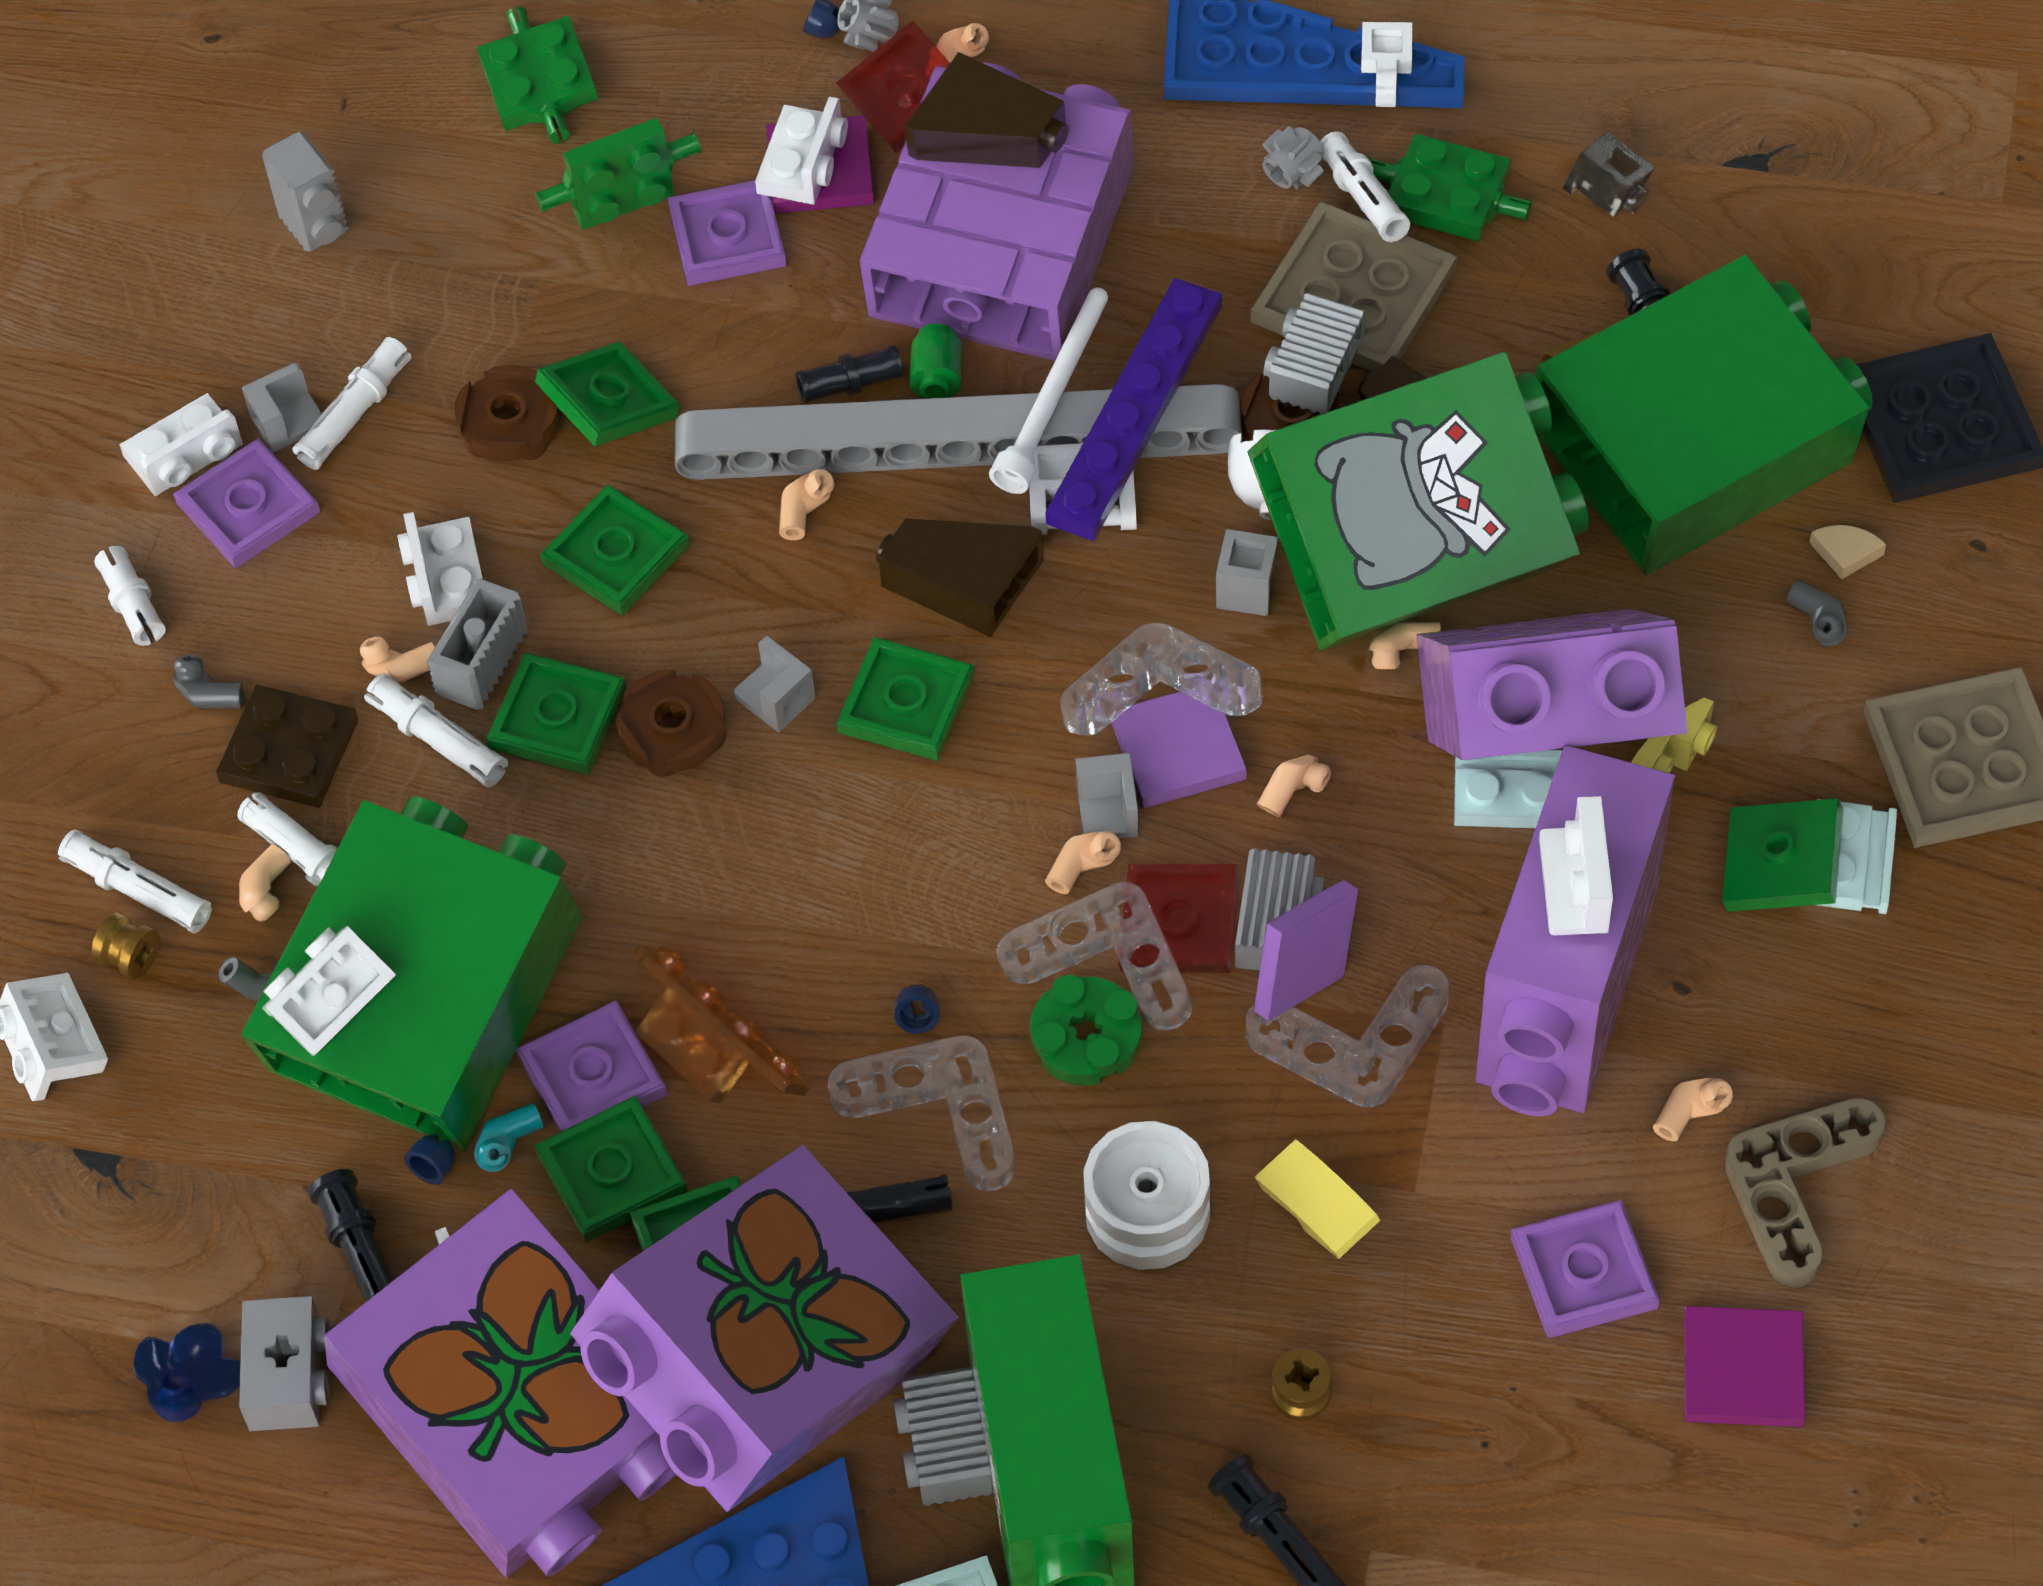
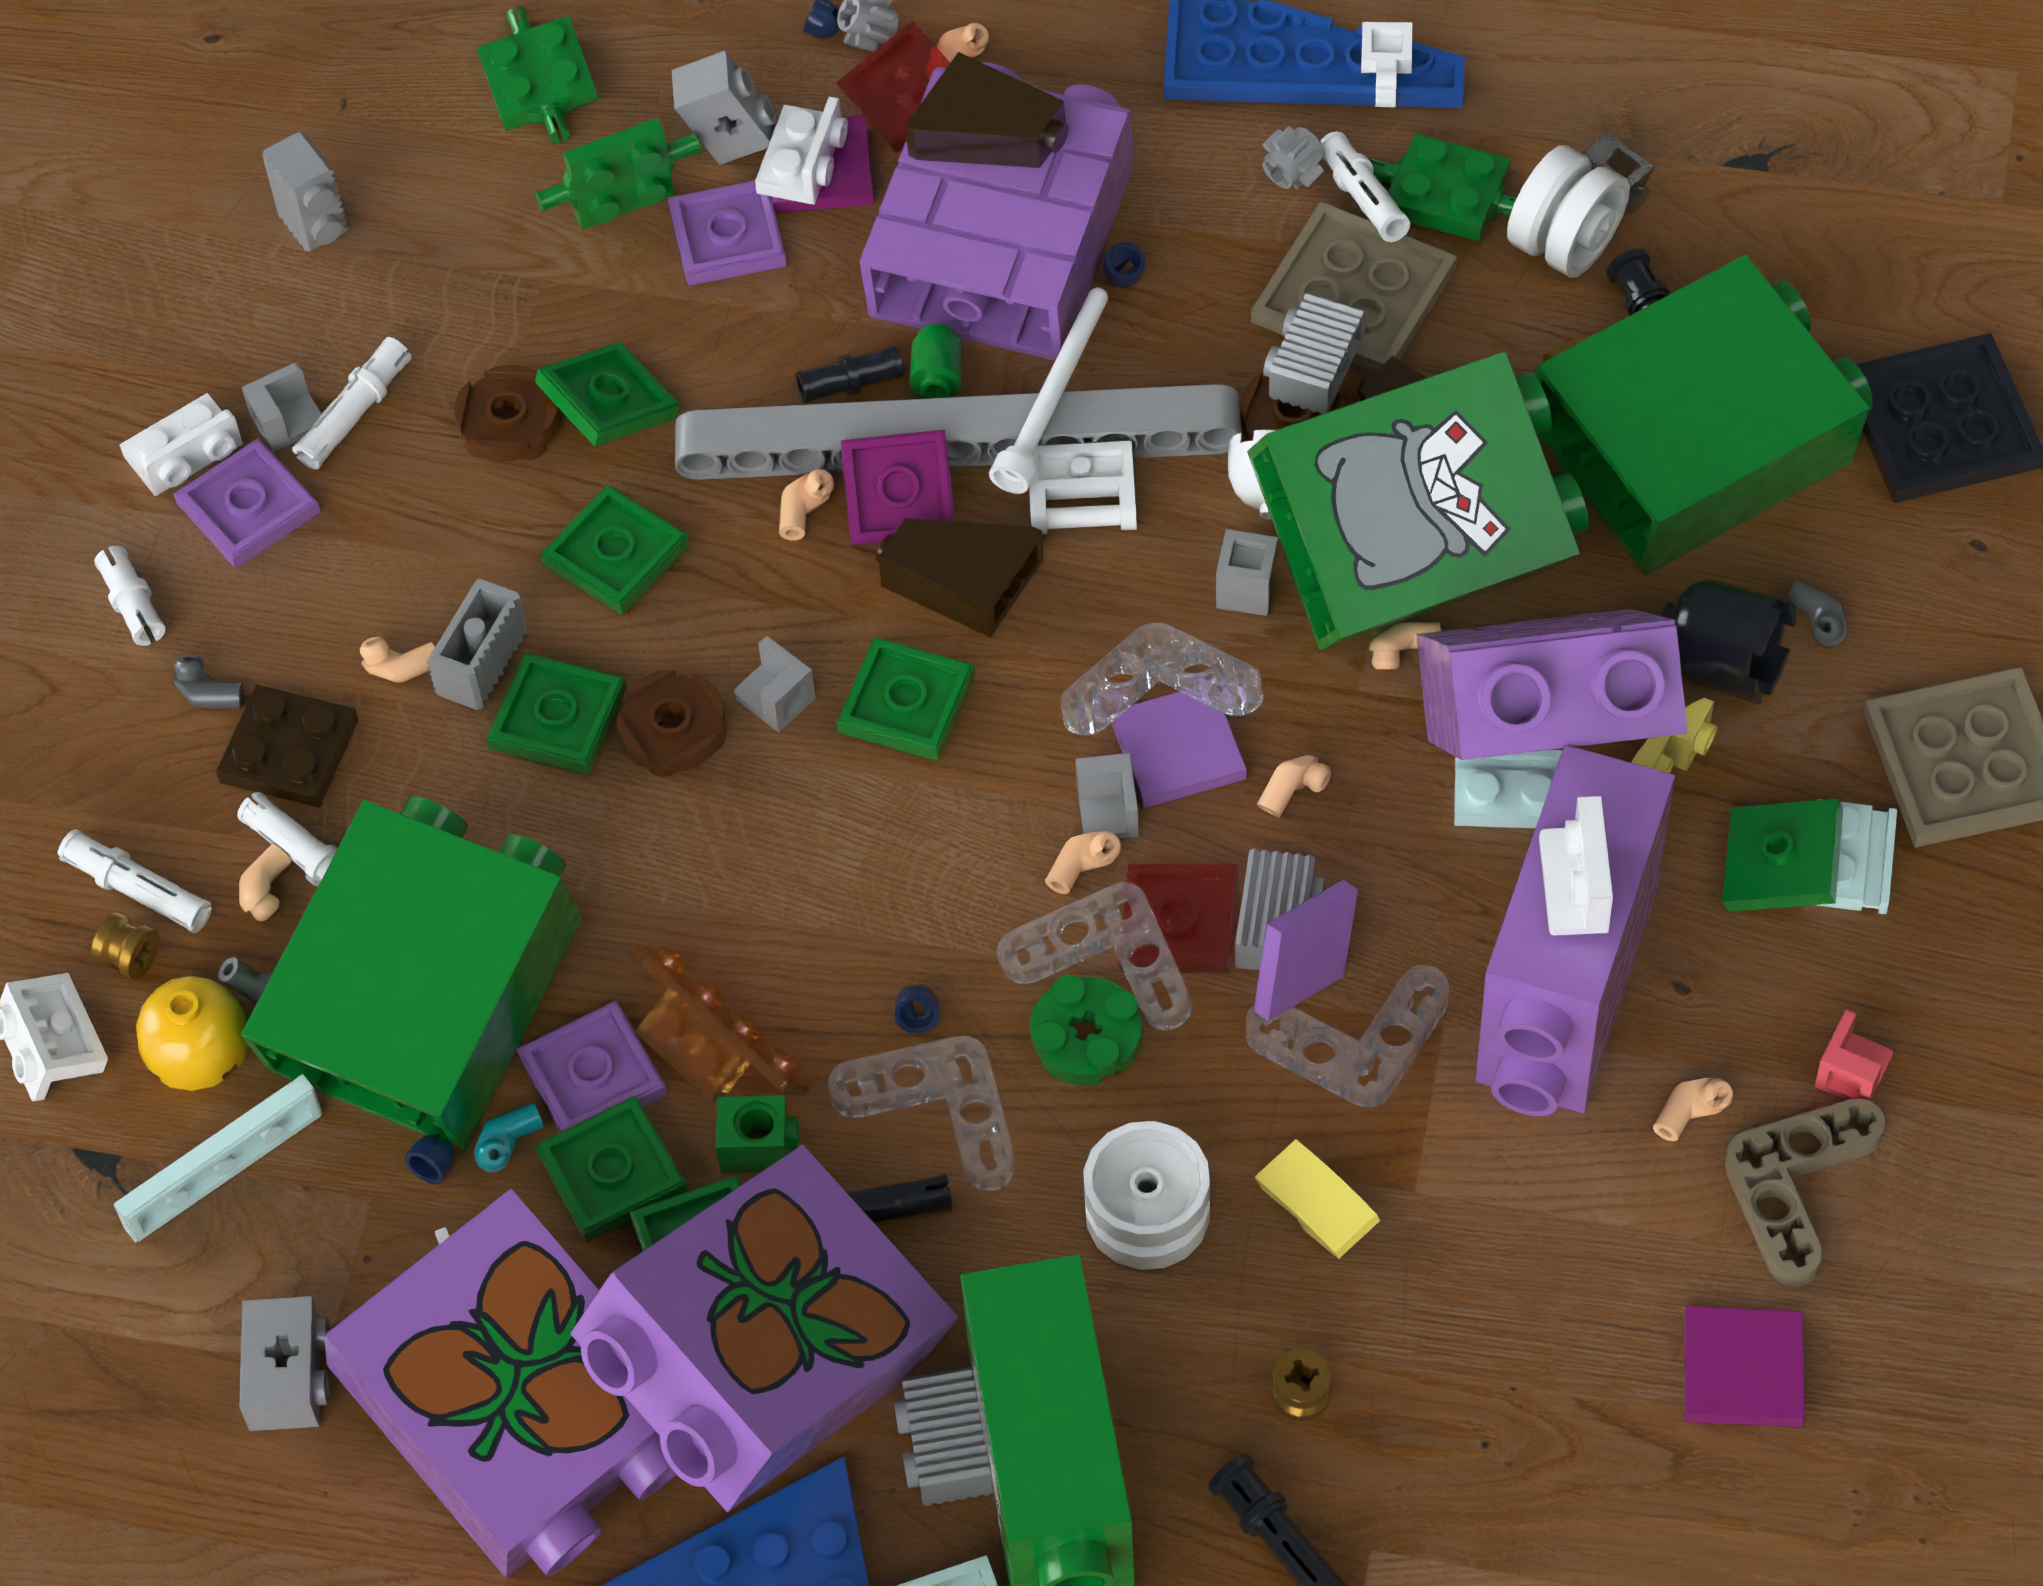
(185, 1371): clear blue plate -> none
(191, 1033): none -> yellow cylinder
(218, 1159): none -> light aqua tile
(327, 989): white bracket -> none
(351, 1229): black pin -> none
(419, 718): white pin -> none
(443, 565): white bracket -> none
(723, 107): none -> light grey brick
(746, 1114): none -> green brick
(894, 481): none -> magenta tile
(1117, 258): none -> dark blue hinge
(1133, 409): dark purple plate -> none
(1568, 211): none -> white wheel
(1584, 1269): medium lavender tile -> none
(1731, 637): none -> black cylinder
(1846, 548): tan tile -> none
(1852, 1063): none -> coral panel

